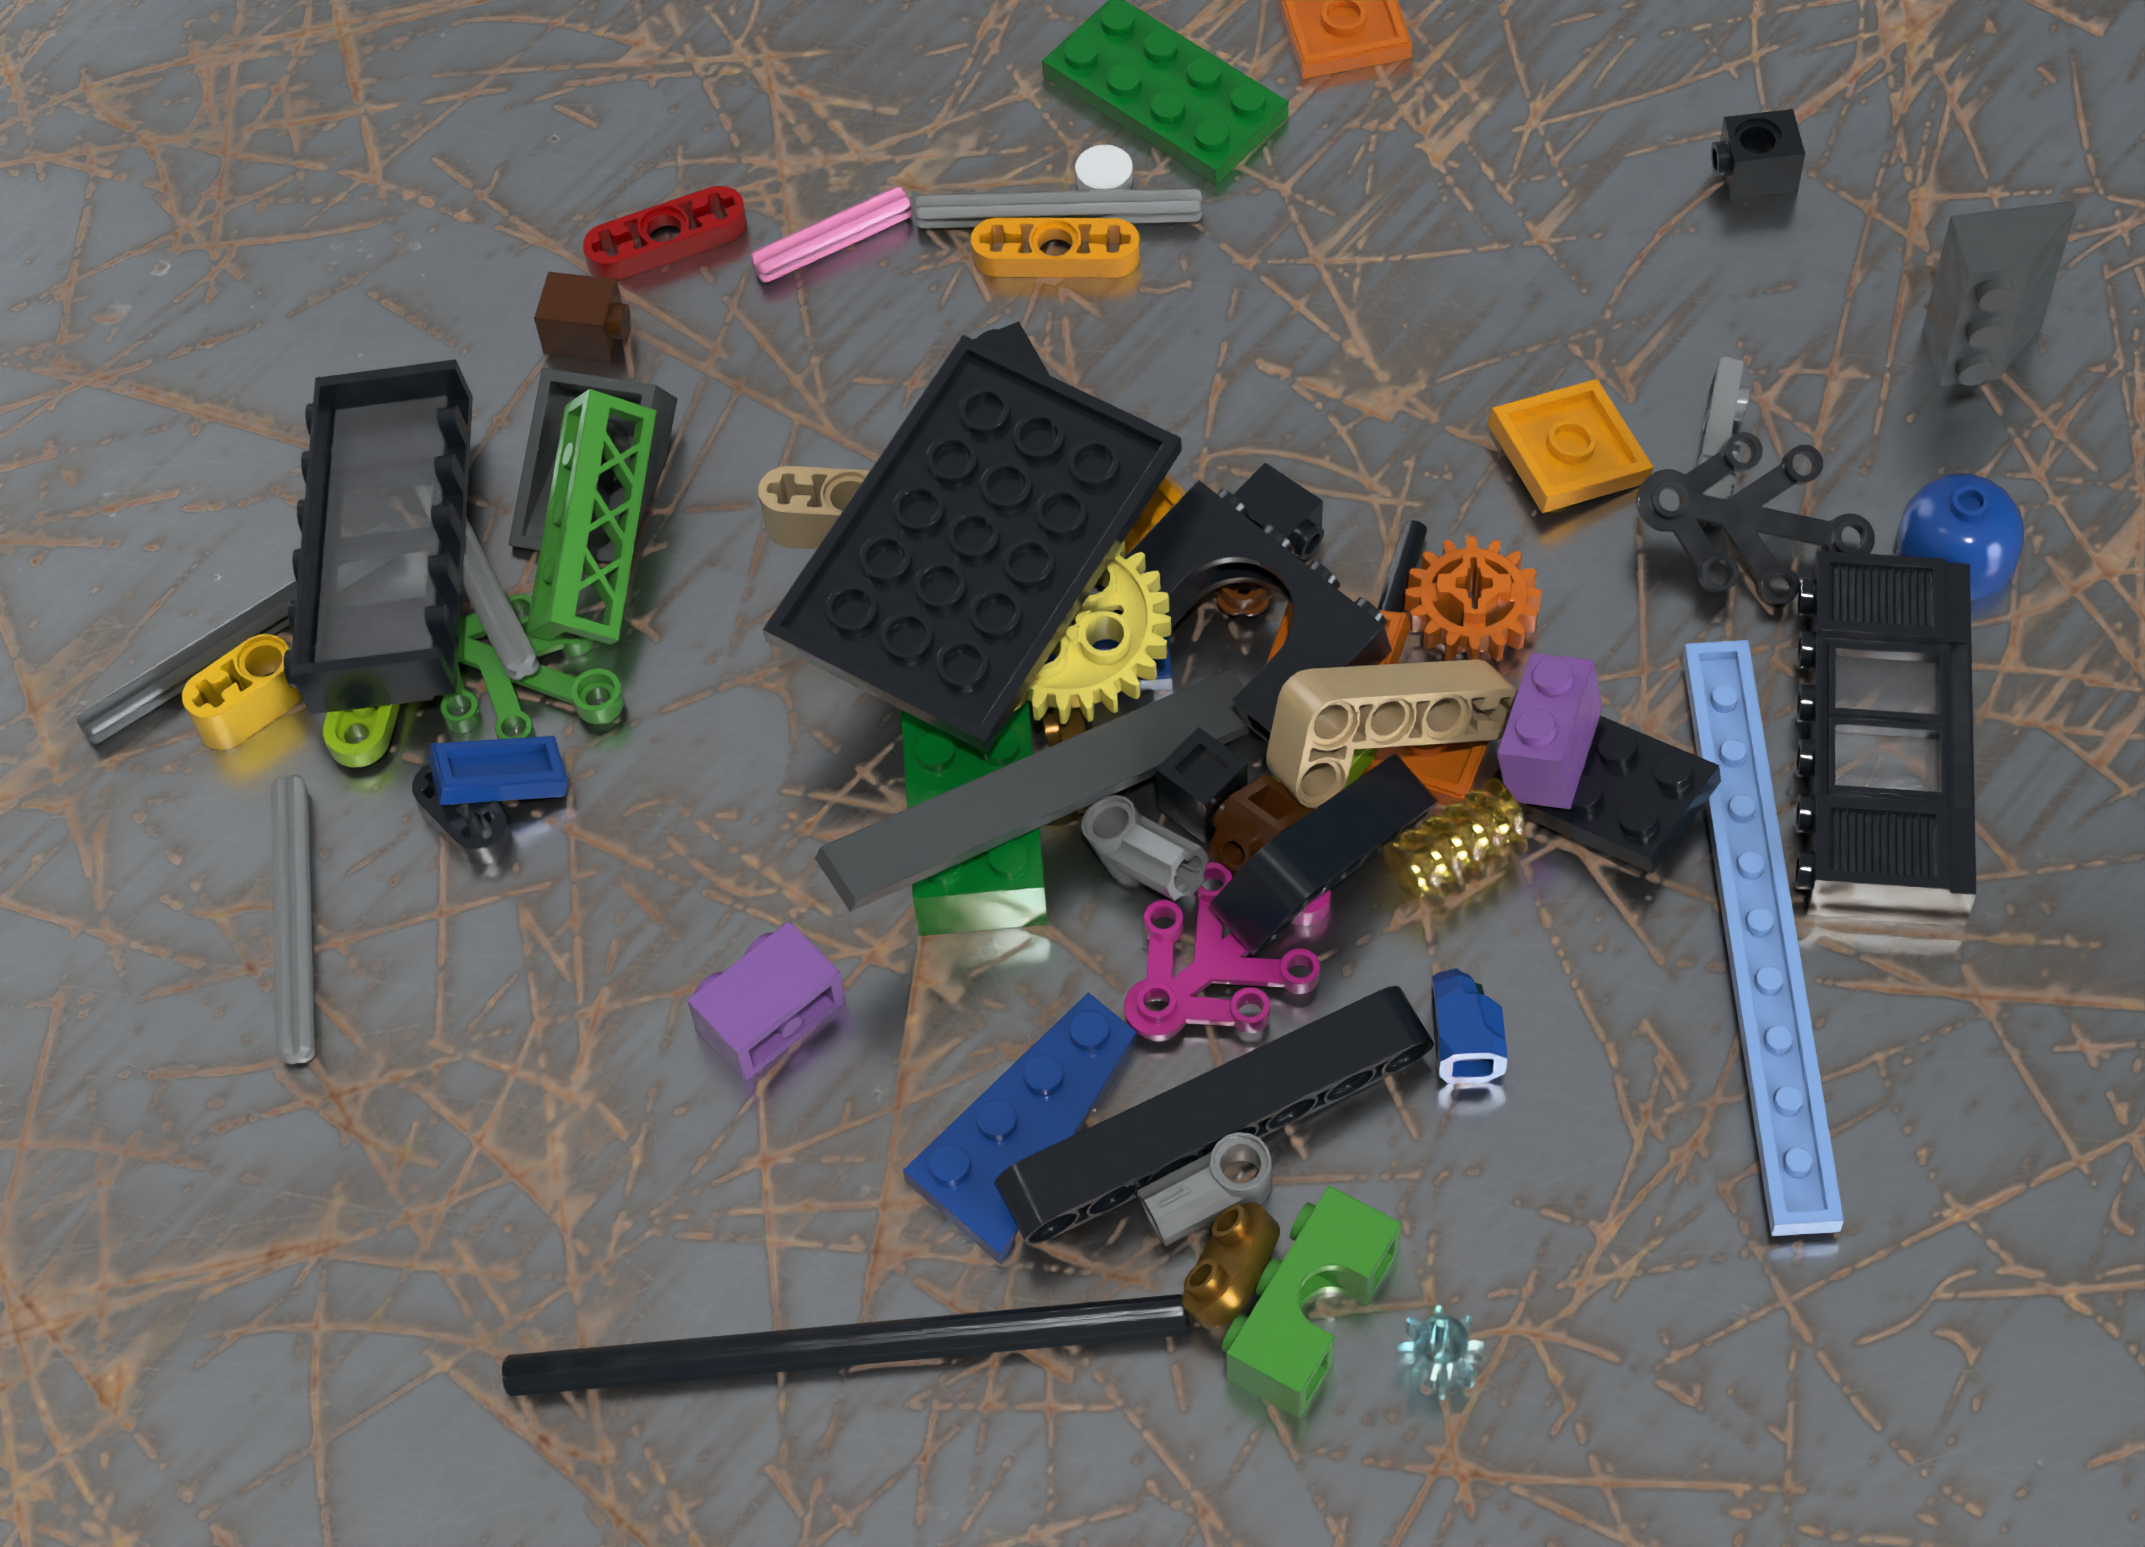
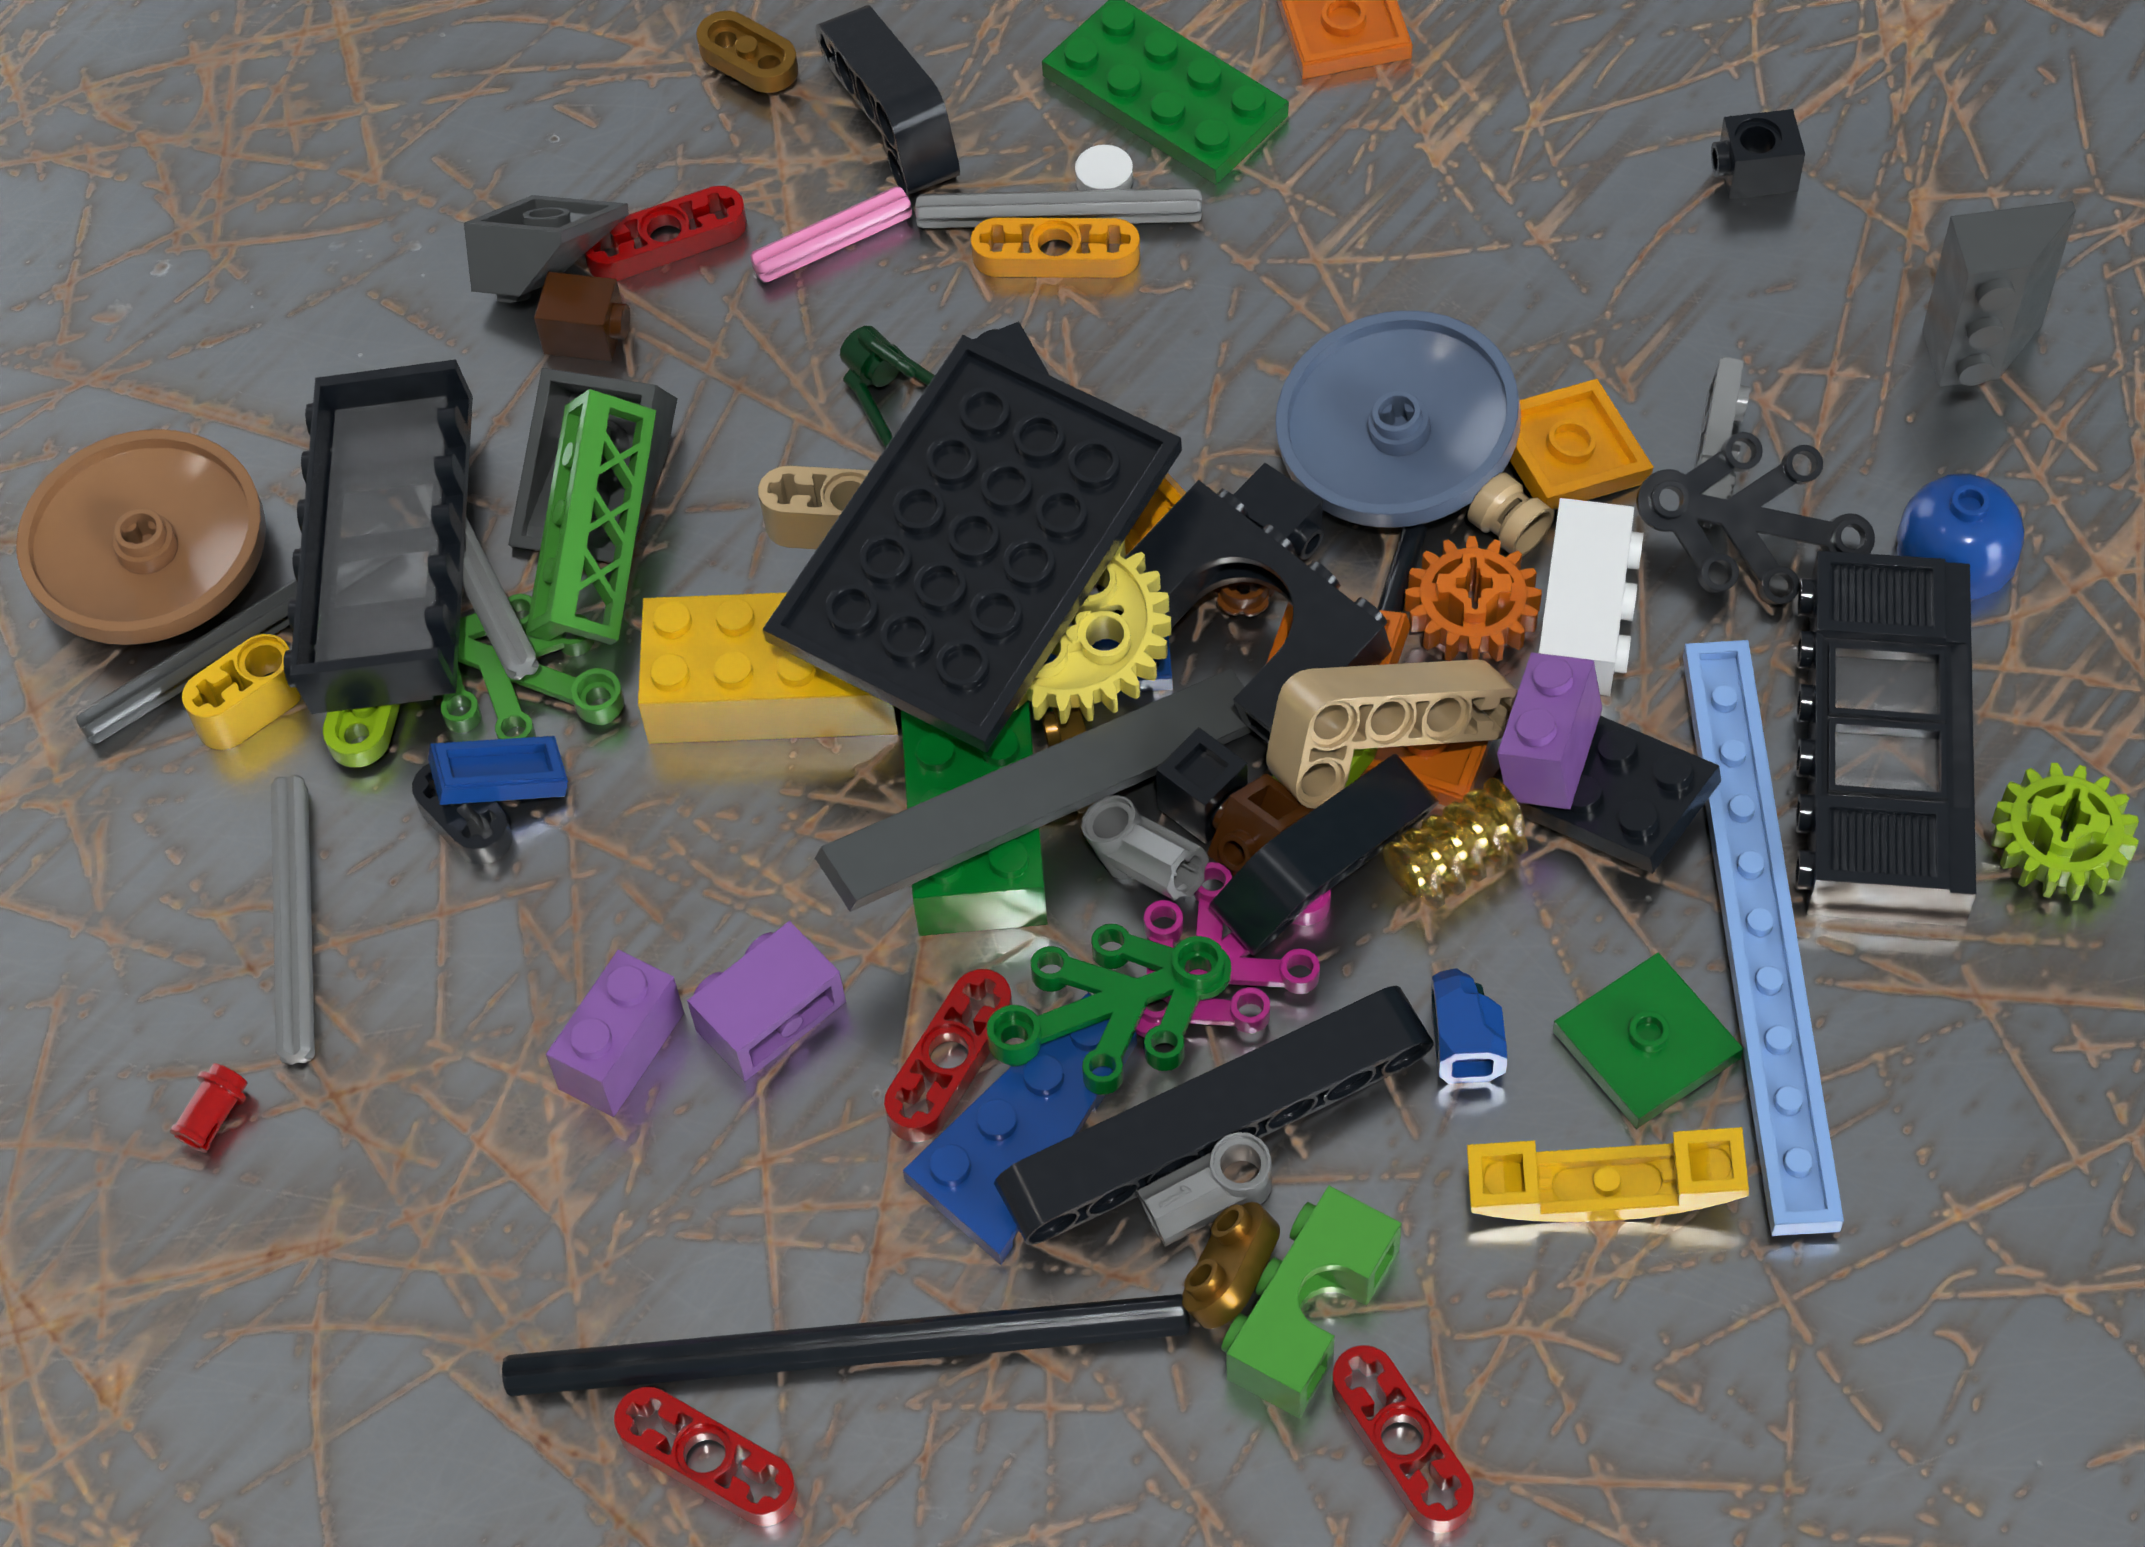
(141, 536): none -> medium nougat dish
(209, 1107): none -> red pin
(534, 236): none -> dark grey slope
(615, 1033): none -> medium lavender brick
(654, 1446): none -> red beam
(719, 680): none -> yellow brick
(756, 53): none -> pearl gold plate
(876, 362): none -> dark green plant
(893, 96): none -> black beam
(947, 1083): none -> red beam
(1114, 998): none -> green plant
(1398, 418): none -> sand blue dish
(1412, 1491): none -> red beam
(1438, 1334): clear light blue gear -> none
(1510, 514): none -> tan wheel
(1589, 586): none -> white brick
(1608, 1182): none -> yellow slope
(1647, 1040): none -> green plate
(2031, 831): none -> lime gear

